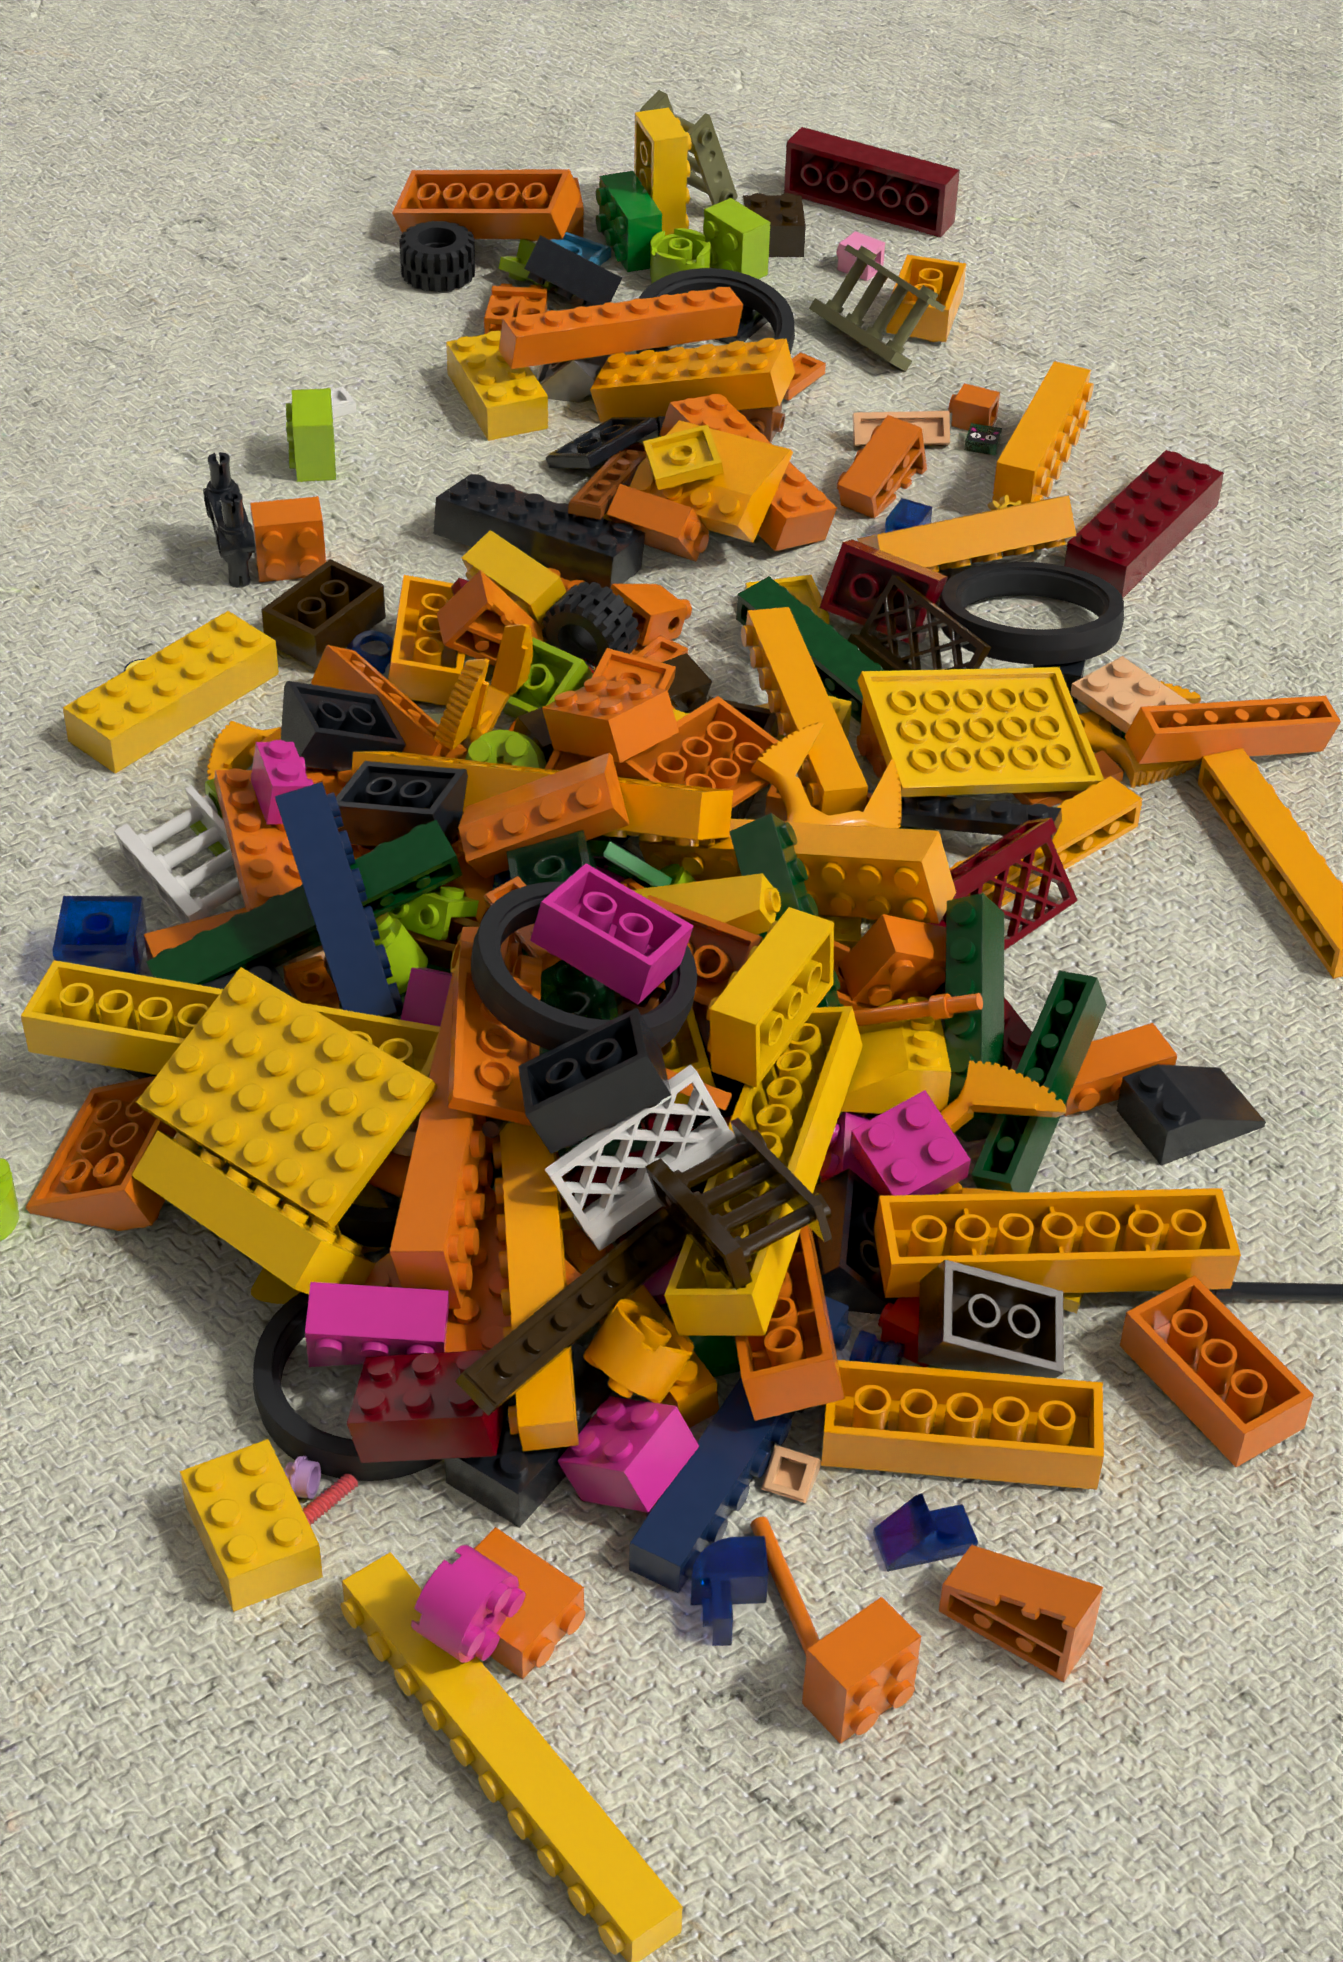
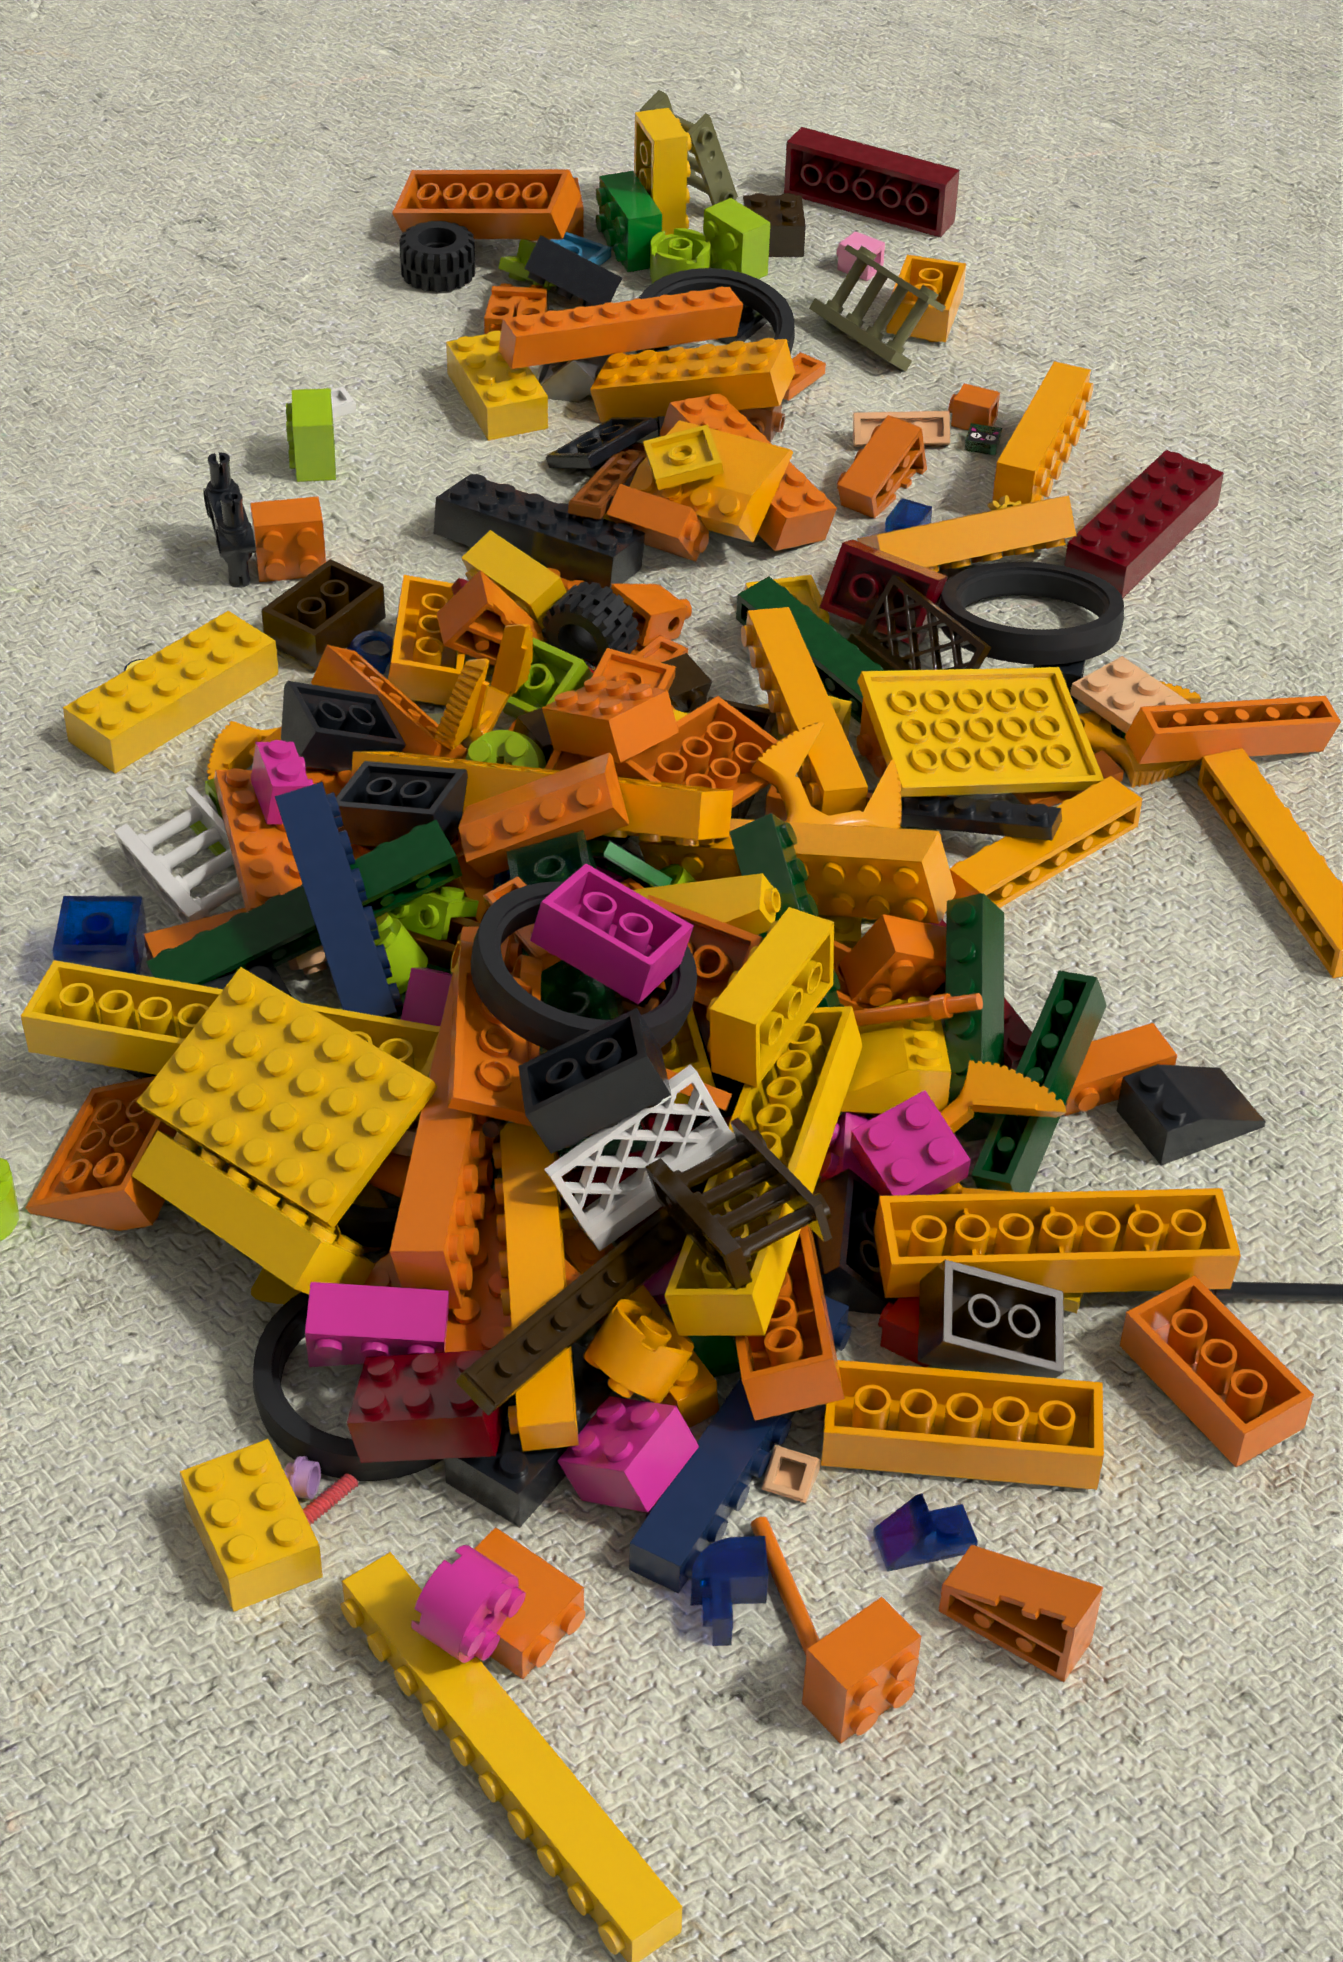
(311, 983): orange brick -> none
(870, 1349): clear blue wheel -> none
(996, 861): dark red fence -> none

